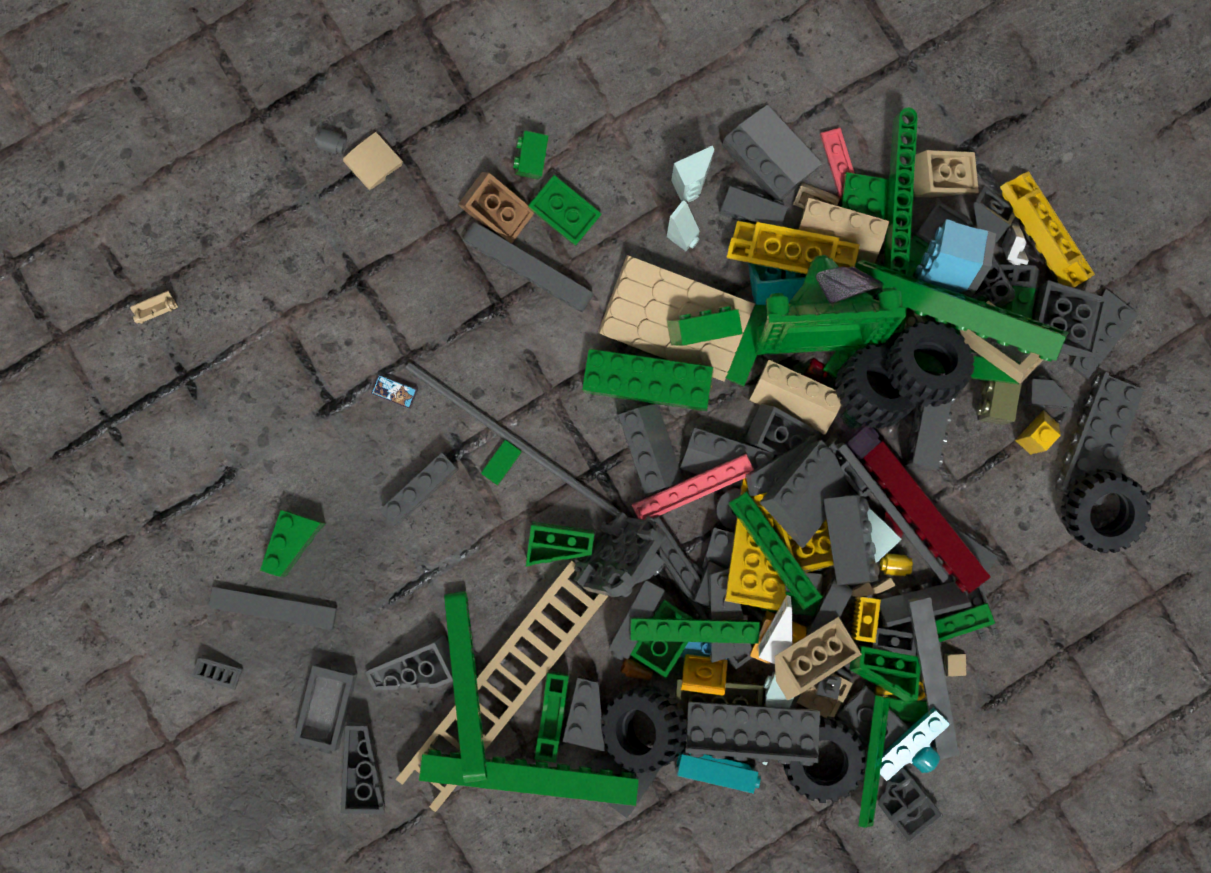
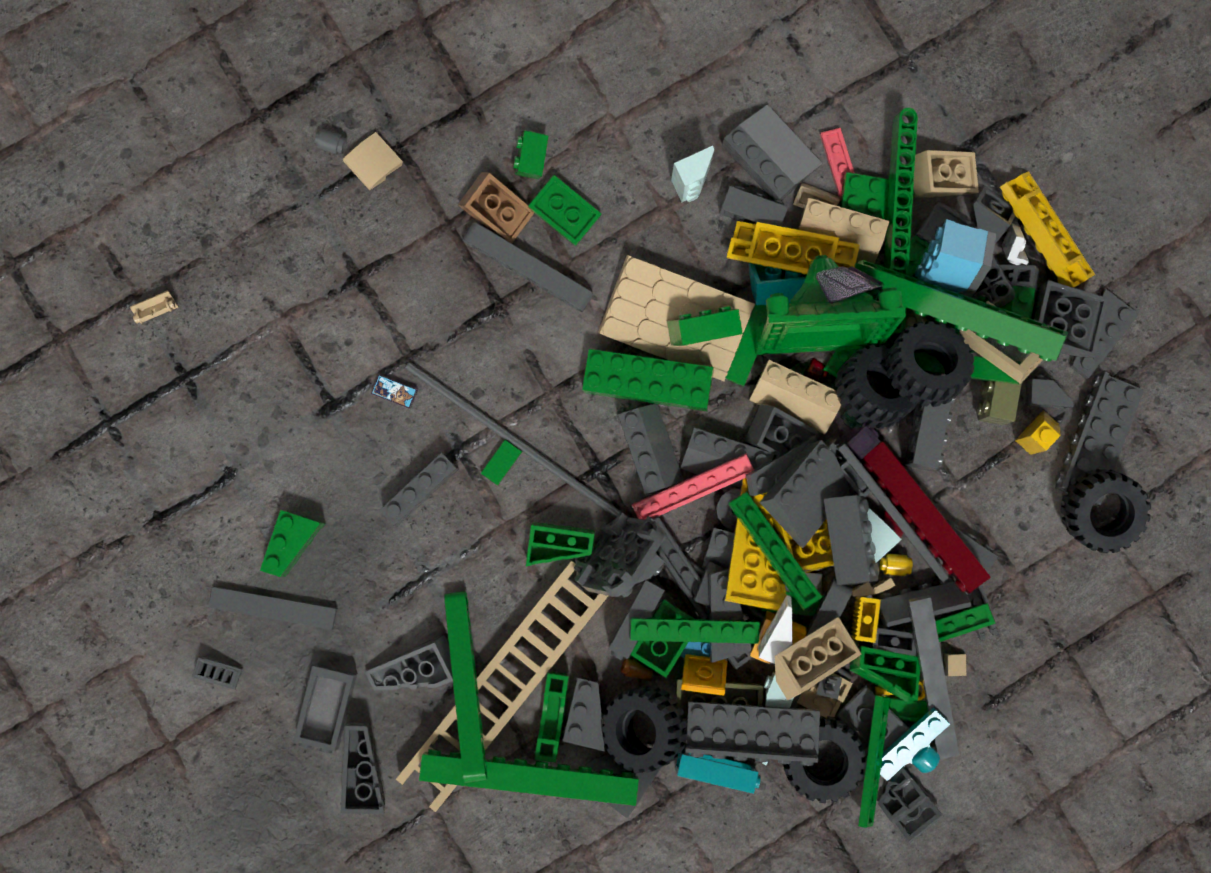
(683, 228): light aqua slope -> none

